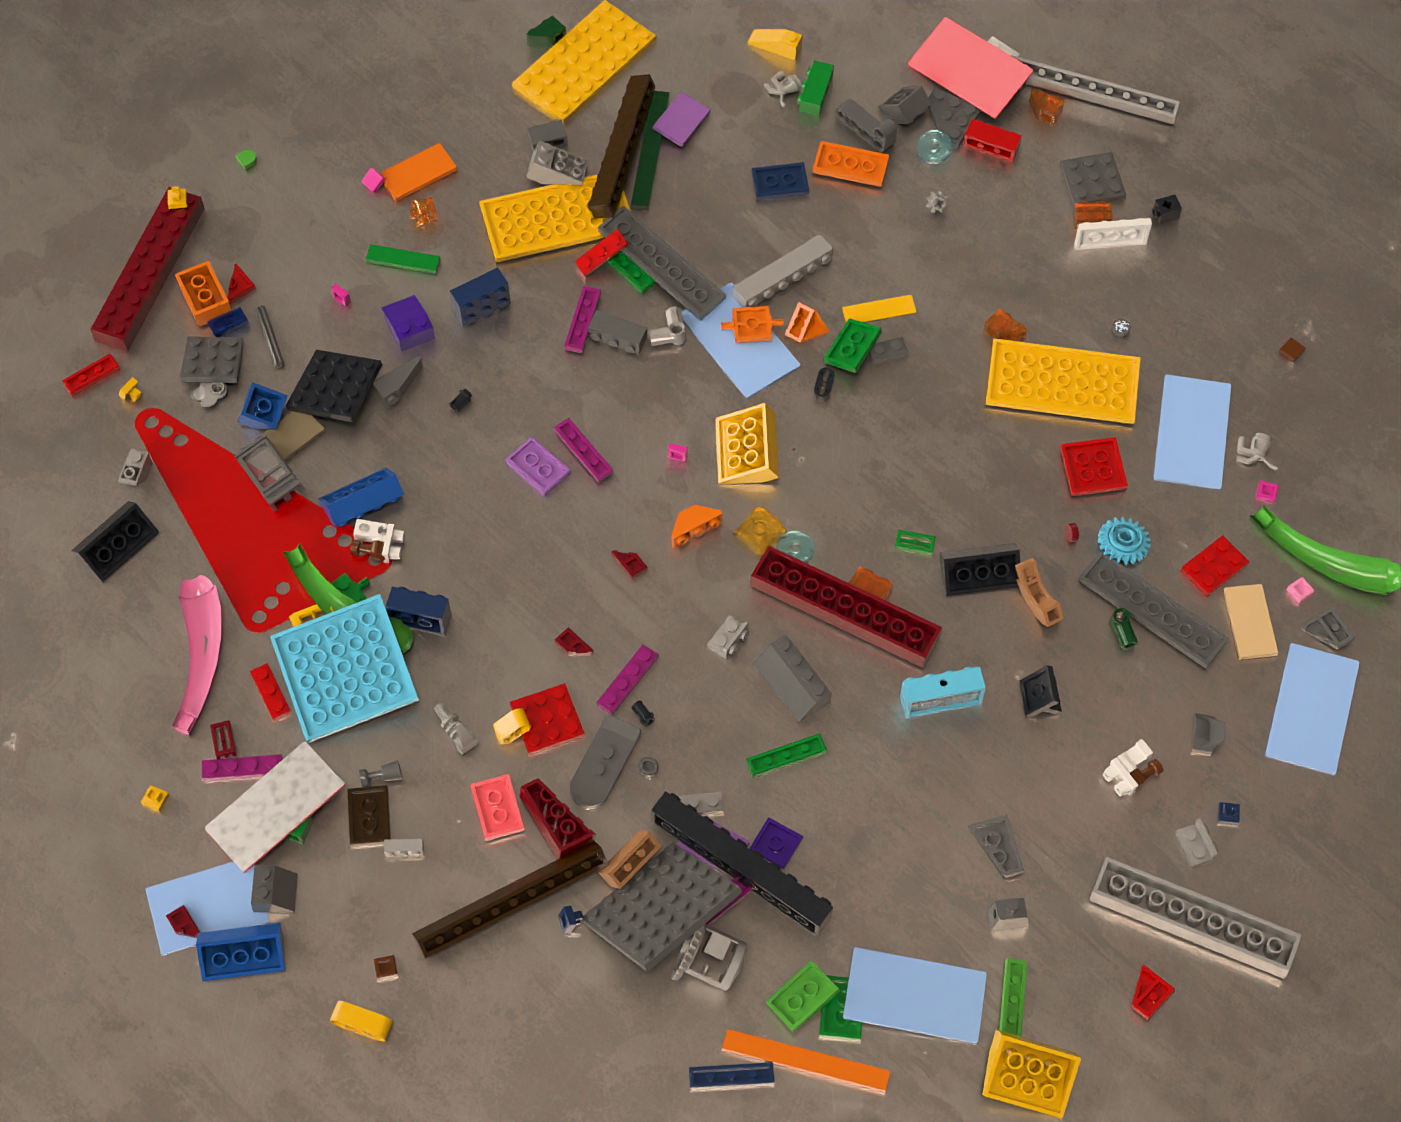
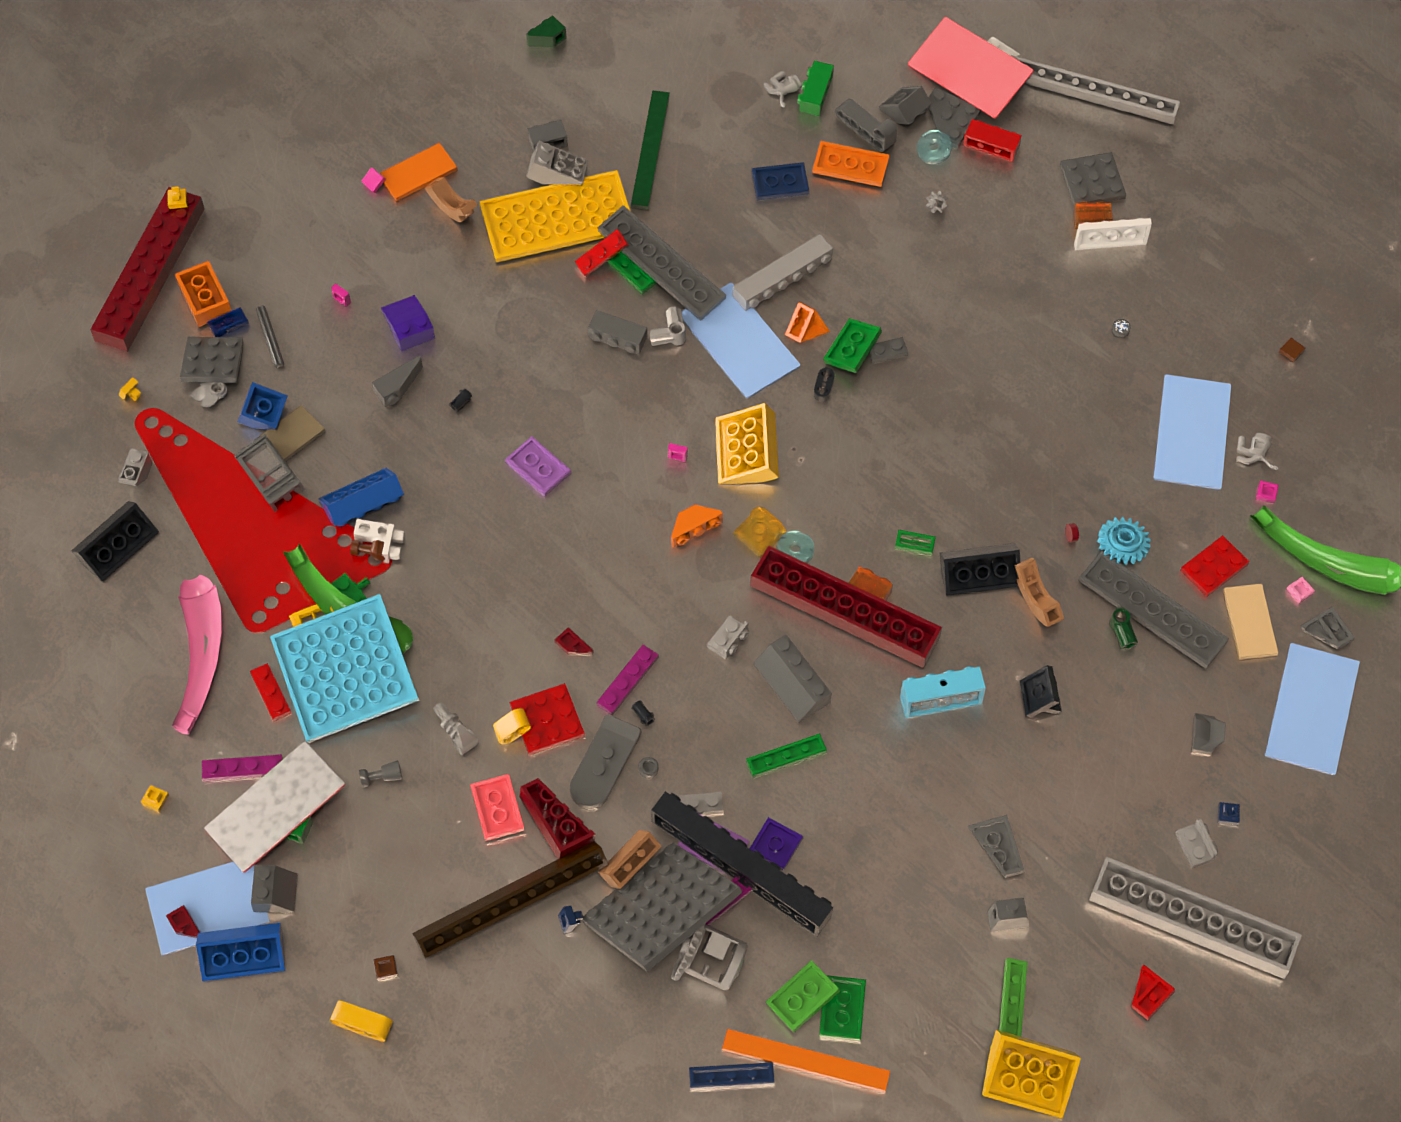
(91, 375): red tile -> none
(225, 752): dark red tile -> none
(239, 285): red tile -> none
(246, 158): bright green tile -> none
(334, 385): black plate -> none
(368, 815): dark brown tile -> none
(403, 259): green tile -> none
(403, 847): light grey piece -> none
(419, 610): dark blue brick -> none
(423, 211): clear orange brick -> none
(449, 201): none -> medium nougat arch
(480, 297): dark blue brick -> none
(583, 315): magenta plate -> none
(583, 450): magenta plate -> none
(584, 61): yellow plate -> none
(621, 146): dark brown brick -> none
(630, 563): dark red tile -> none
(681, 119): medium lavender tile -> none
(752, 324): orange plate -> none
(777, 41): yellow slope -> none
(880, 309): yellow sticker -> none
(915, 995): light blue piece -> none
(1004, 327): clear orange slope -> none
(1046, 107): clear orange slope -> none
(1063, 381): yellow plate -> none
(1093, 466): red plate -> none
(1126, 769): white hips -> none
(1167, 209): black brick -> none

